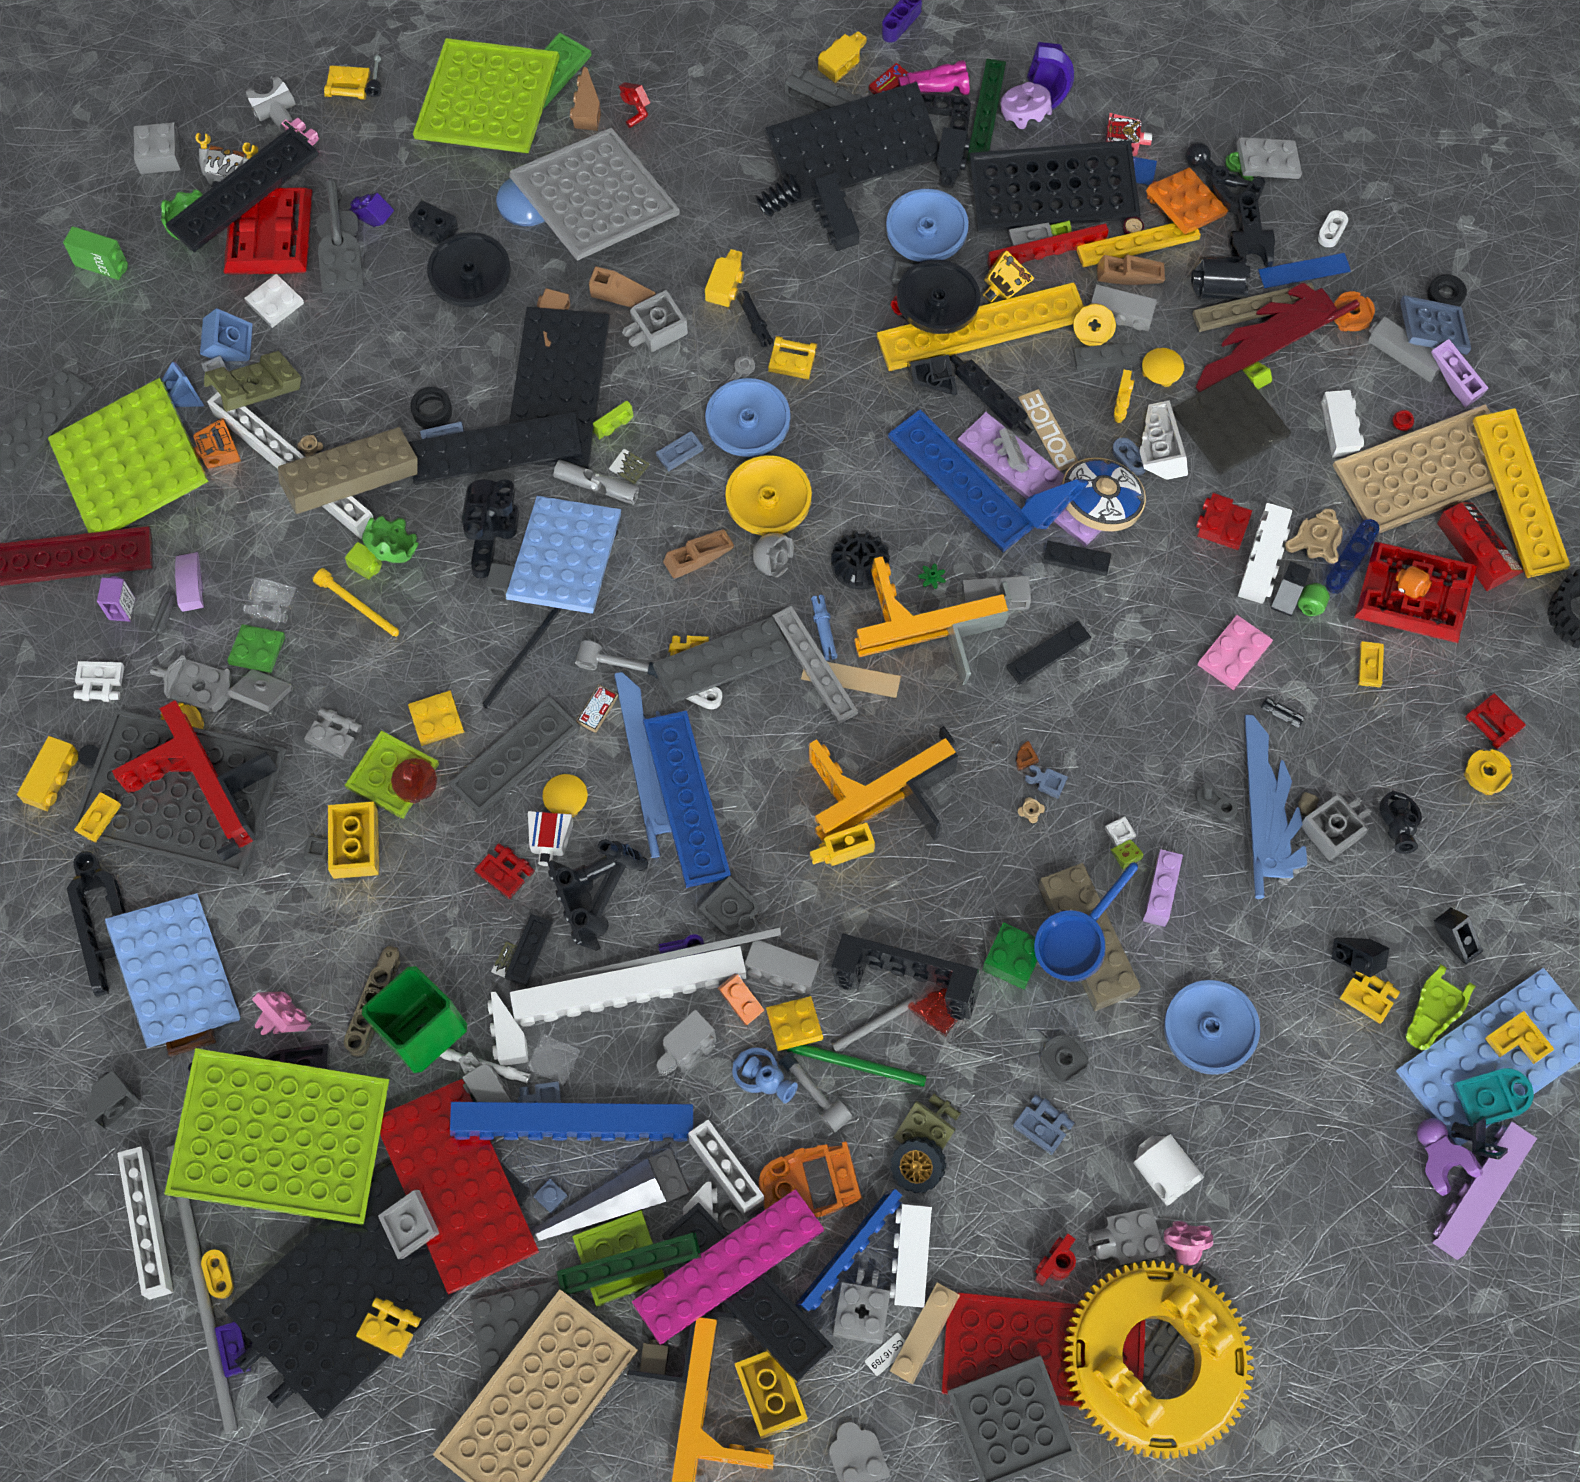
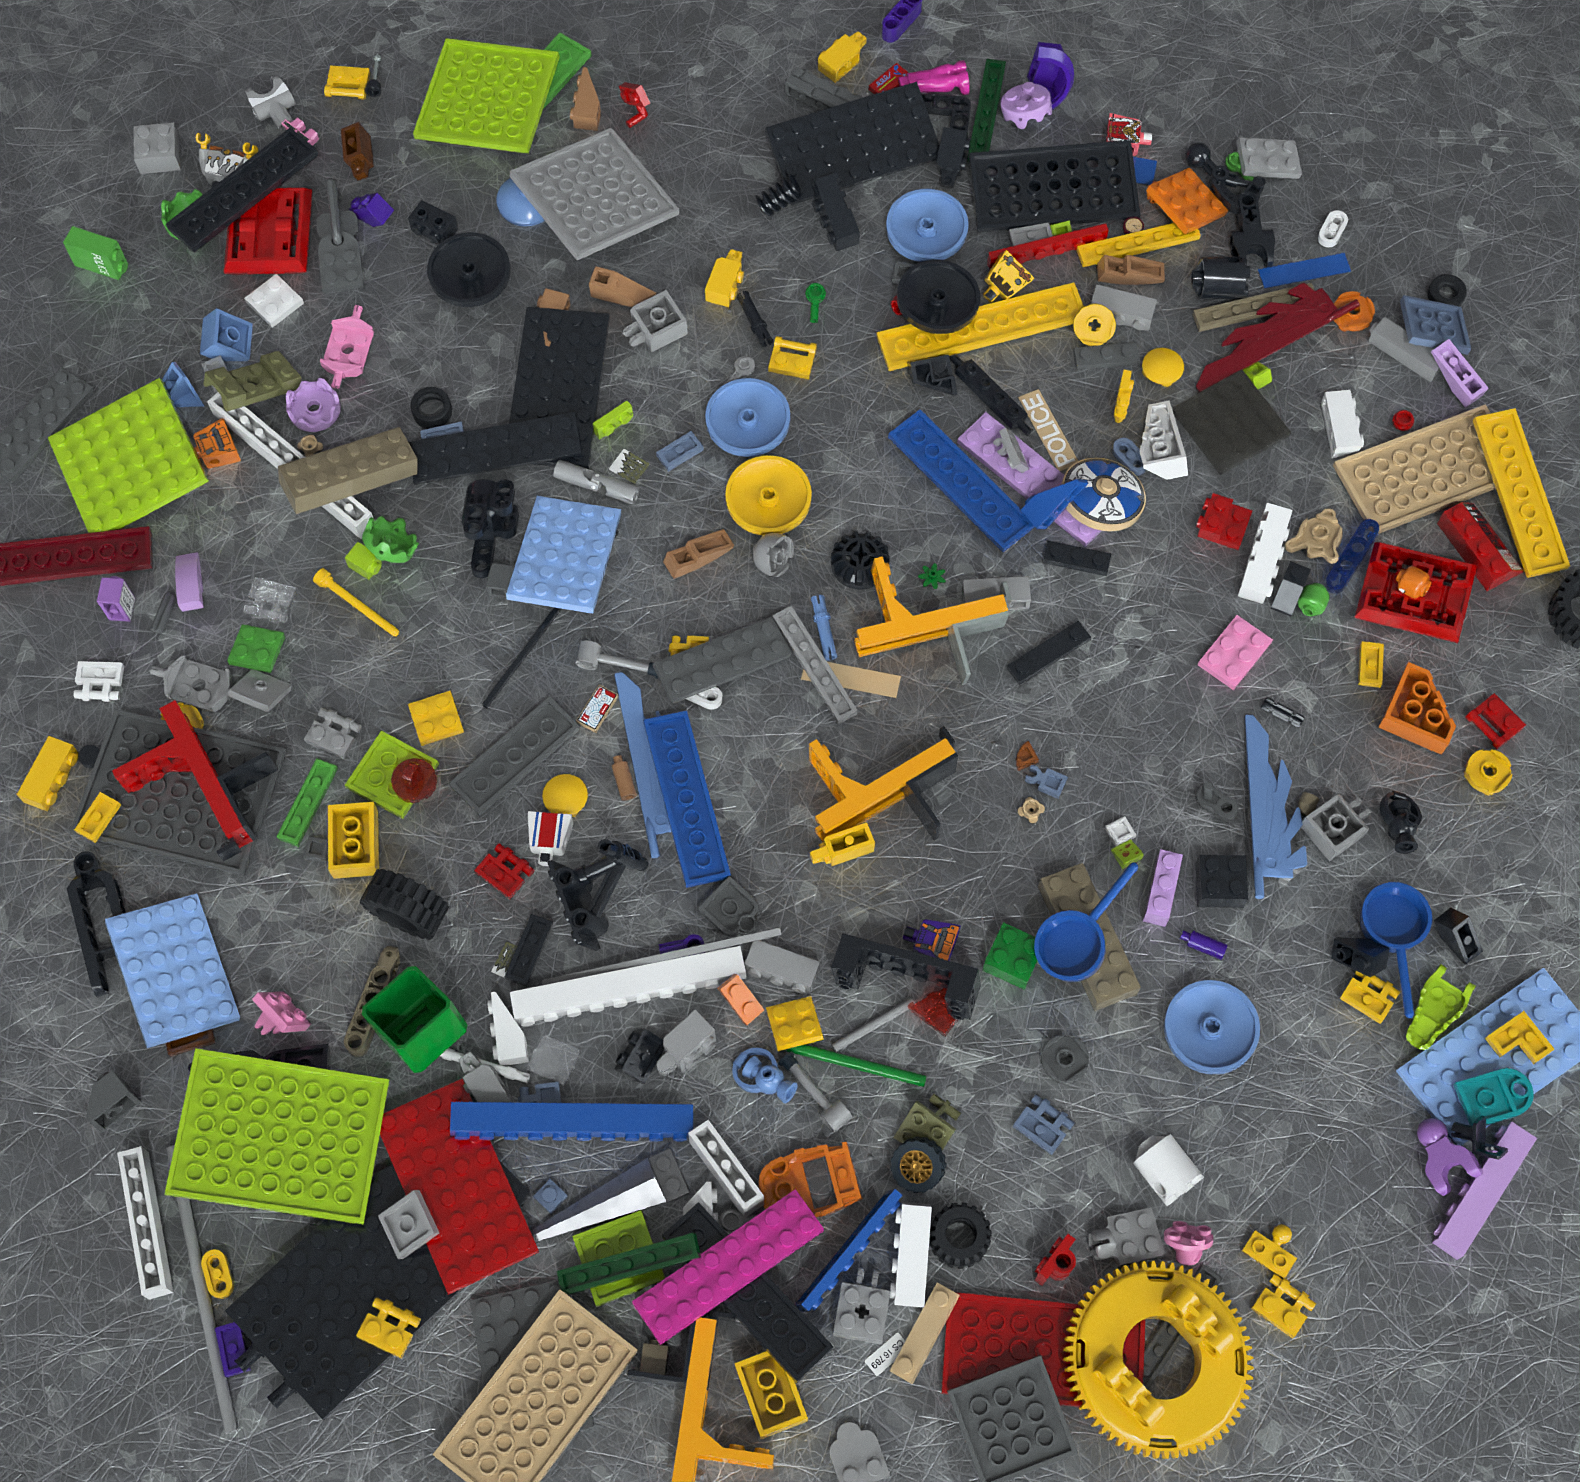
(307, 802): none -> bright green tile
(311, 394): none -> lavender plate
(347, 333): none -> bright pink plate
(357, 150): none -> reddish brown hinge
(404, 904): none -> black tyre
(623, 779): none -> medium nougat cylinder
(640, 1055): none -> black bracket
(815, 294): none -> green plate
(933, 938): none -> torso
(966, 1215): none -> black tyre
(1204, 944): none -> dark purple cylinder
(1221, 881): none -> black brick
(1269, 1252): none -> yellow plate
(1278, 1311): none -> yellow plate
(1398, 919): none -> blue piece
(1418, 711): none -> orange brick

